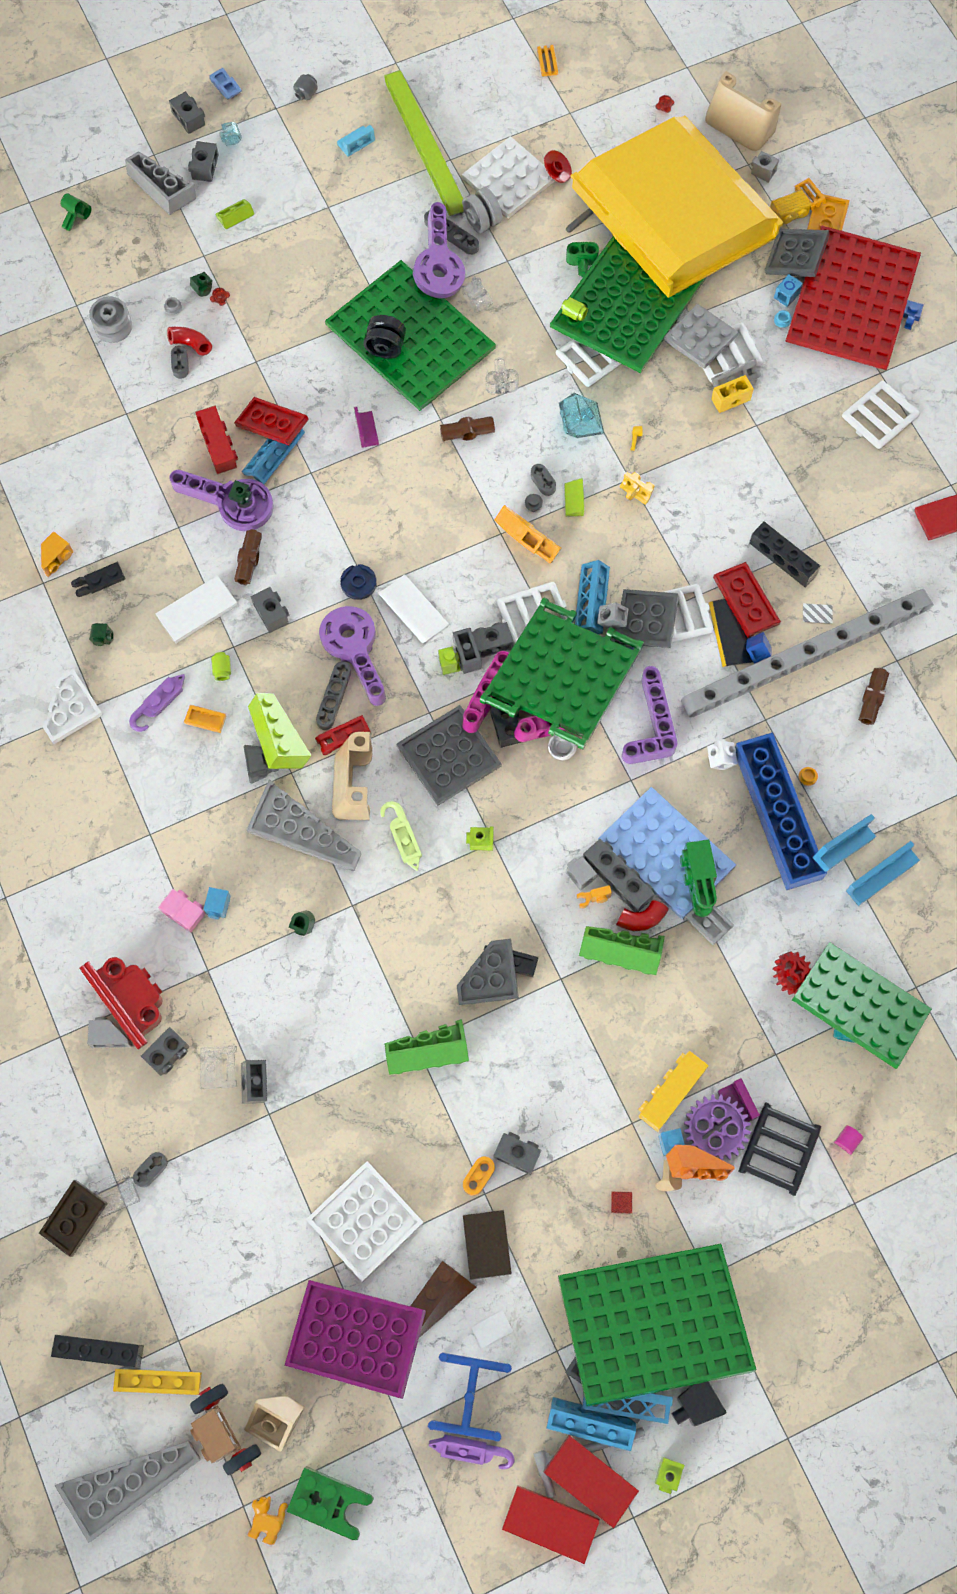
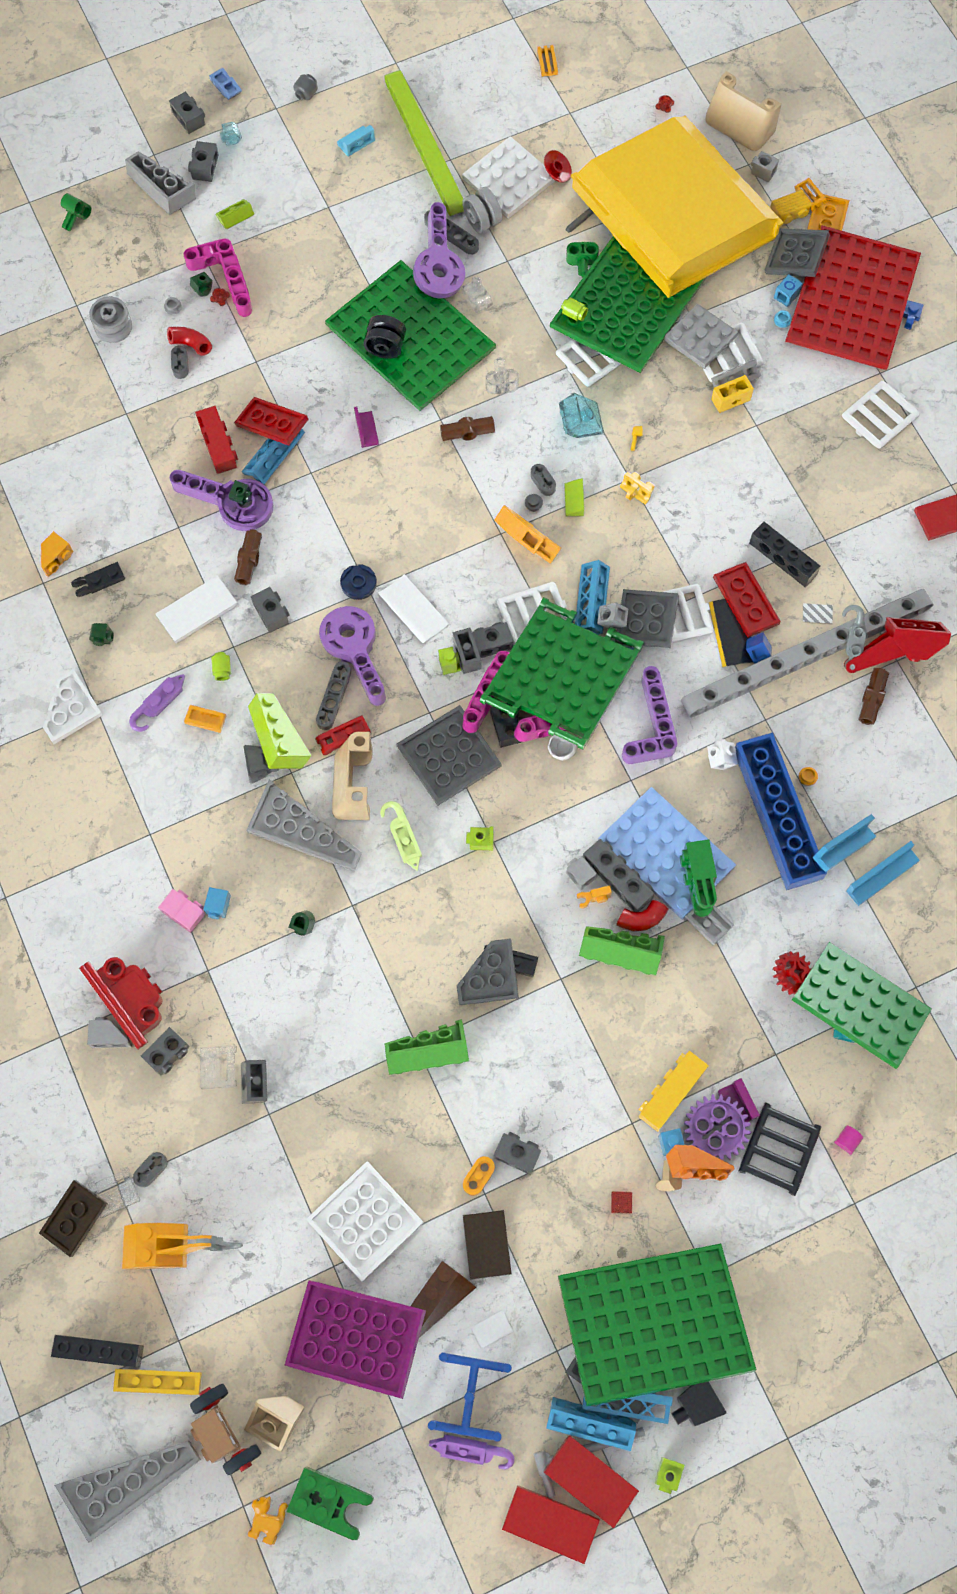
(165, 1245): none -> light orange slope
(222, 253): none -> dark pink beam
(903, 637): none -> red slope

